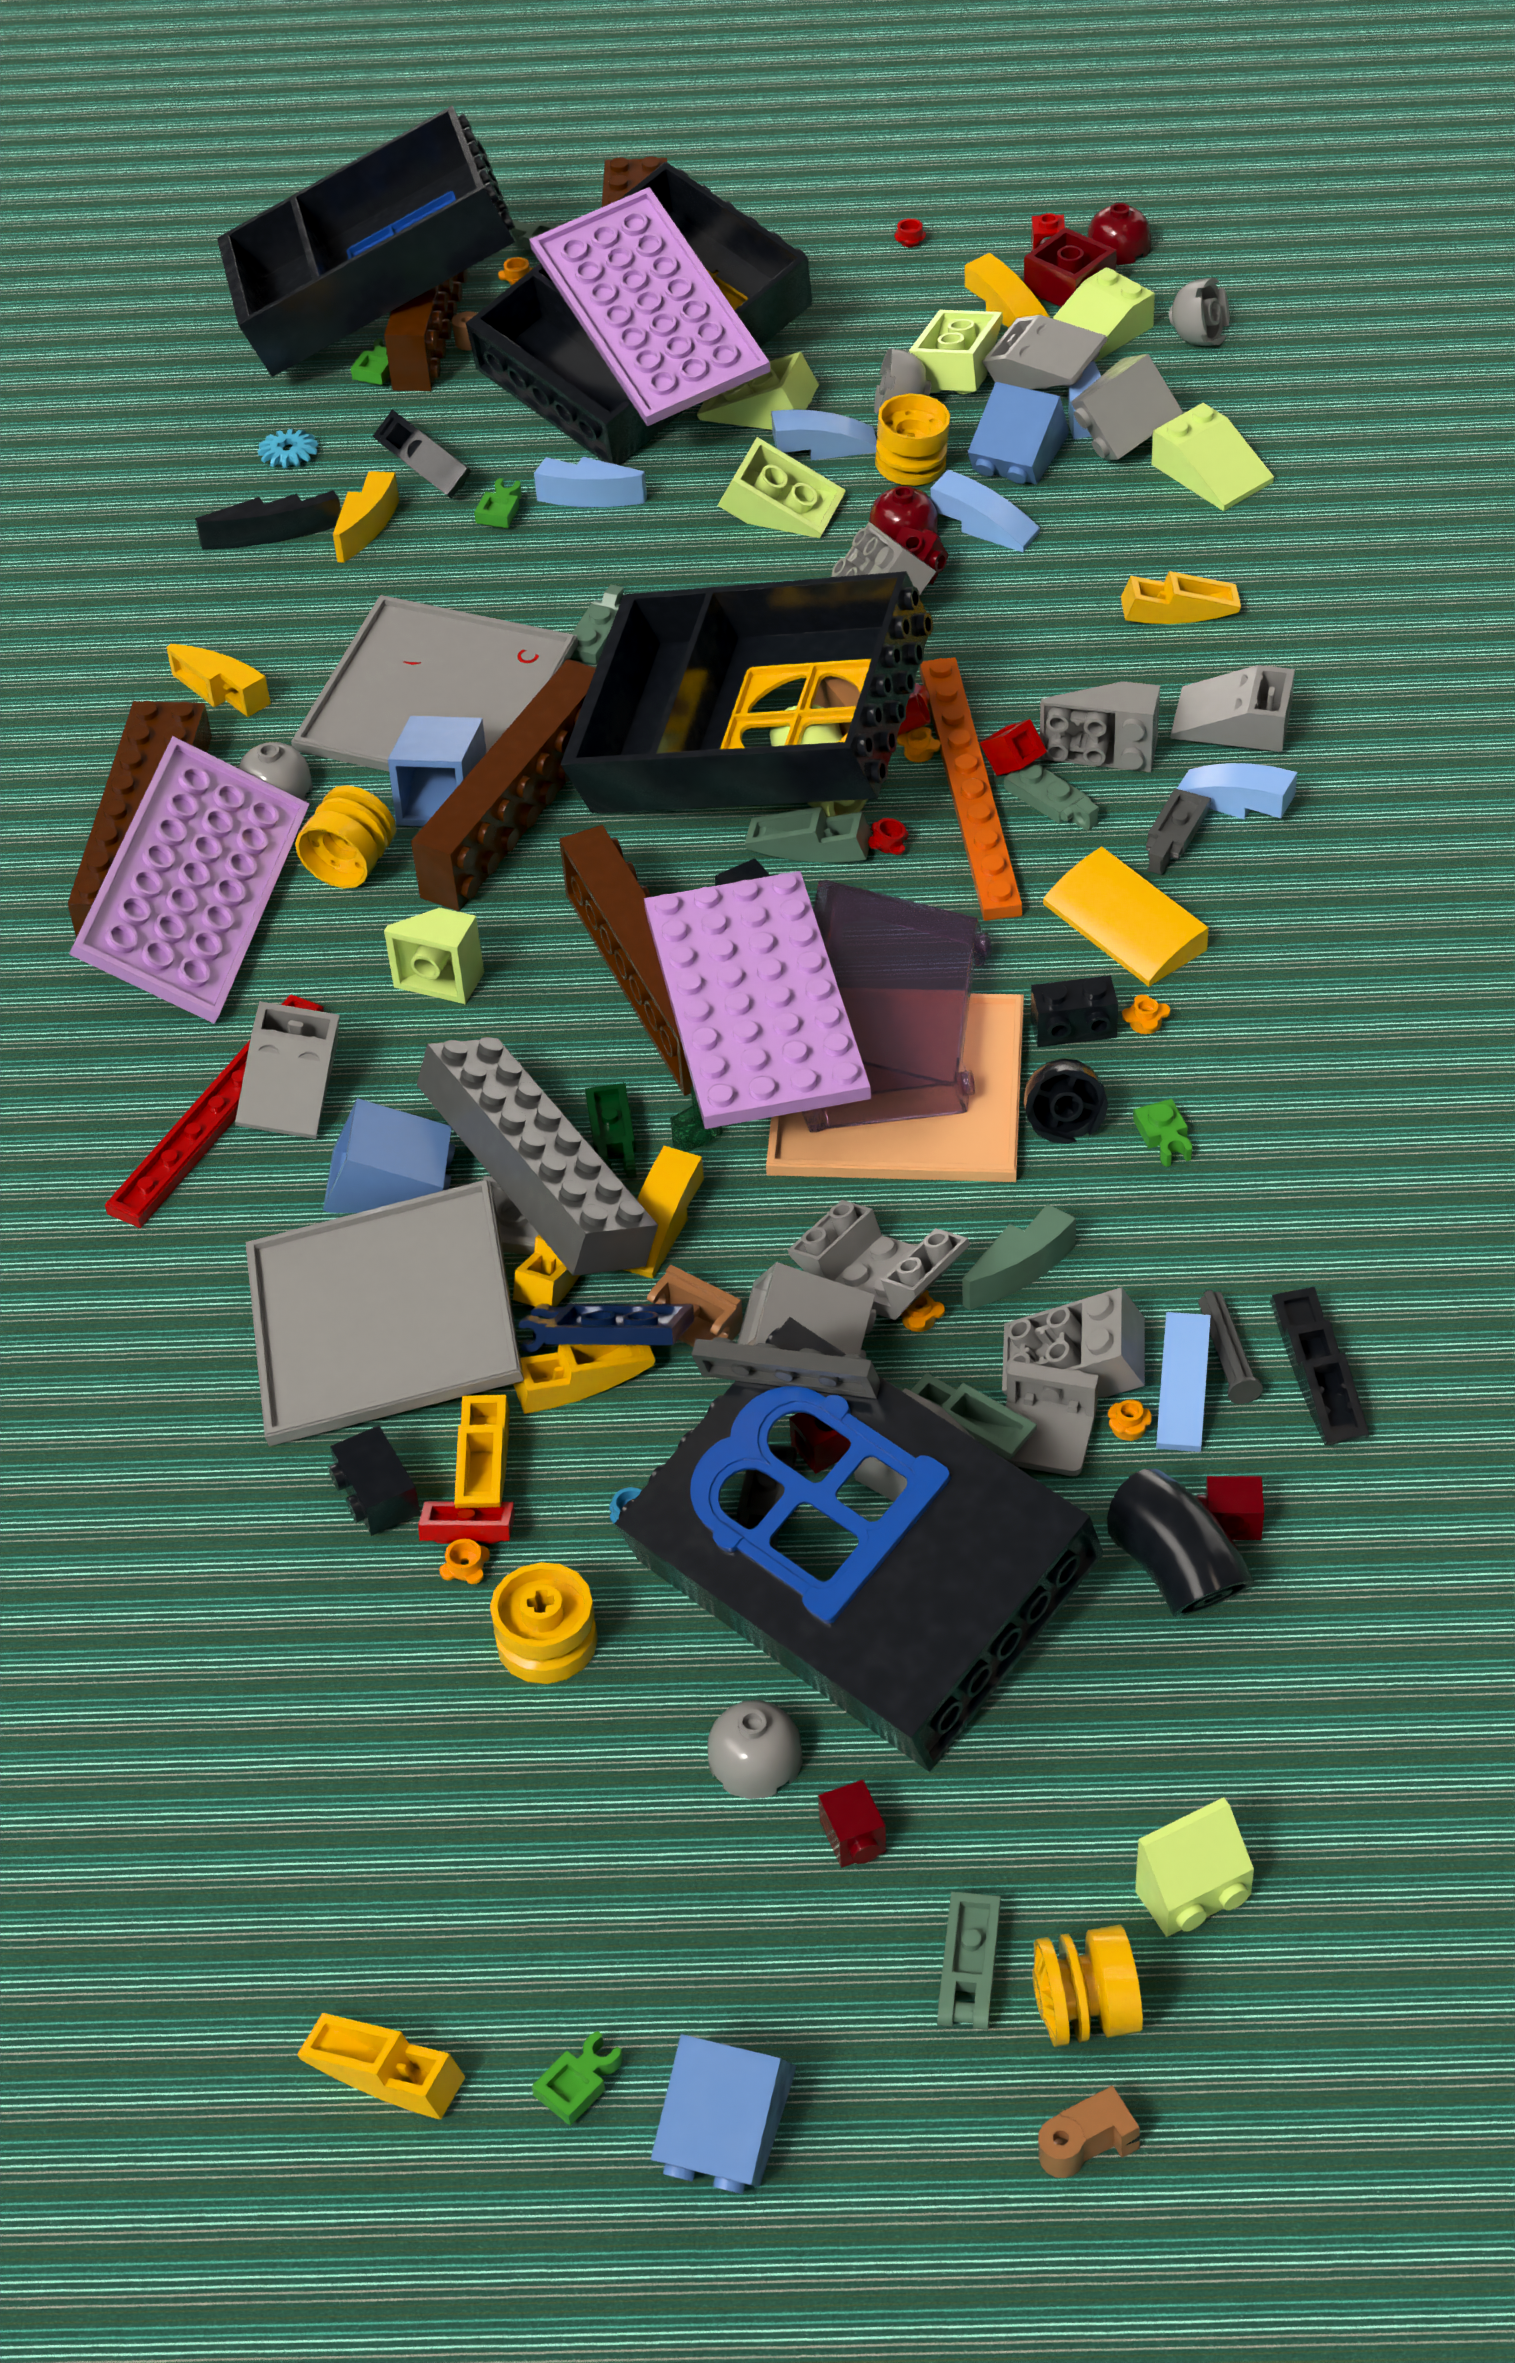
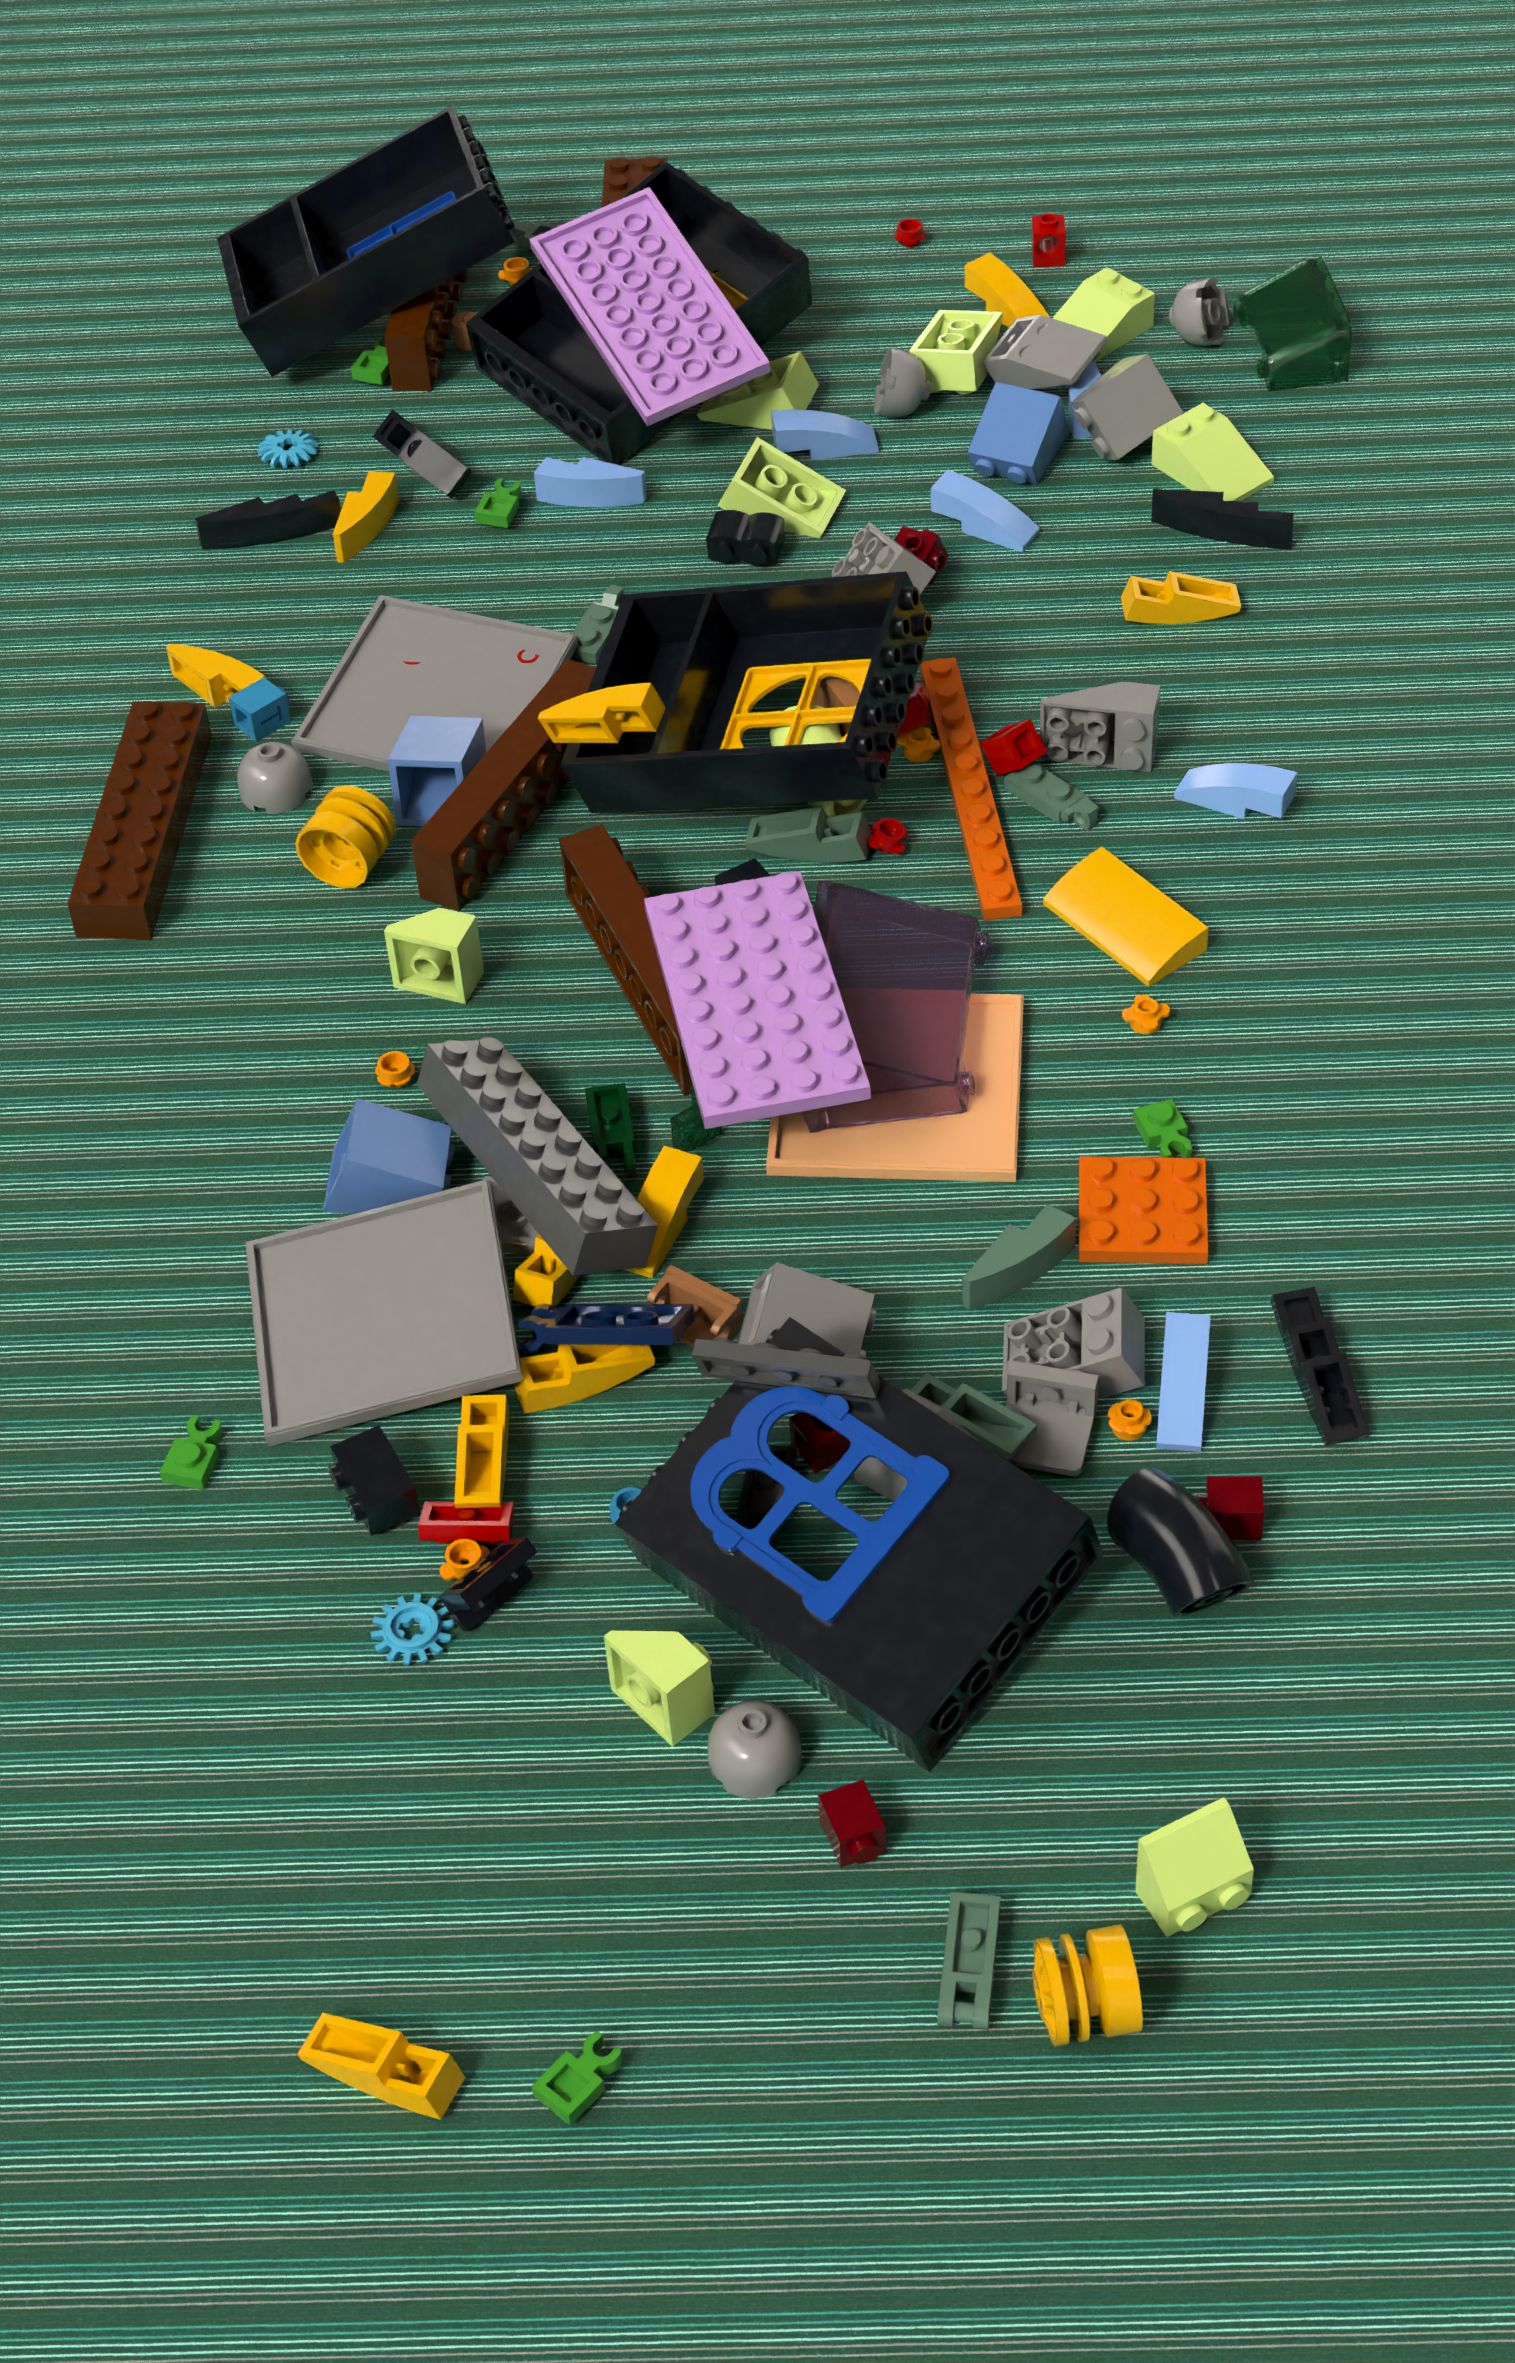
(186, 1141): red tile -> none
(190, 880): lavender plate -> none
(193, 1460): none -> bright green plate
(260, 709): none -> dark azure brick
(287, 1070): light grey slope -> none
(394, 1069): none -> light orange plate
(404, 1616): none -> medium azure gear
(489, 1583): none -> black bracket
(544, 1622): yellow wheel -> none
(604, 714): none -> yellow slope
(662, 1679): none -> yellowish green slope
(721, 2113): medium blue slope -> none
(745, 538): none -> black brick
(853, 1252): light grey slope -> none
(905, 508): dark red cylinder -> none
(912, 439): yellow wheel -> none
(922, 1313): light orange plate -> none
(1063, 263): dark red brick -> none
(1065, 1101): black cylinder -> none
(1074, 1011): black brick -> none
(1086, 2132): medium nougat leg -> none
(1122, 229): dark red cylinder -> none
(1143, 1210): none -> orange plate
(1175, 828): dark grey hinge -> none
(1225, 521): none -> black slope
(1237, 709): light grey slope -> none
(1242, 1383): dark grey axle -> none
(1298, 326): none -> clear green windscreen

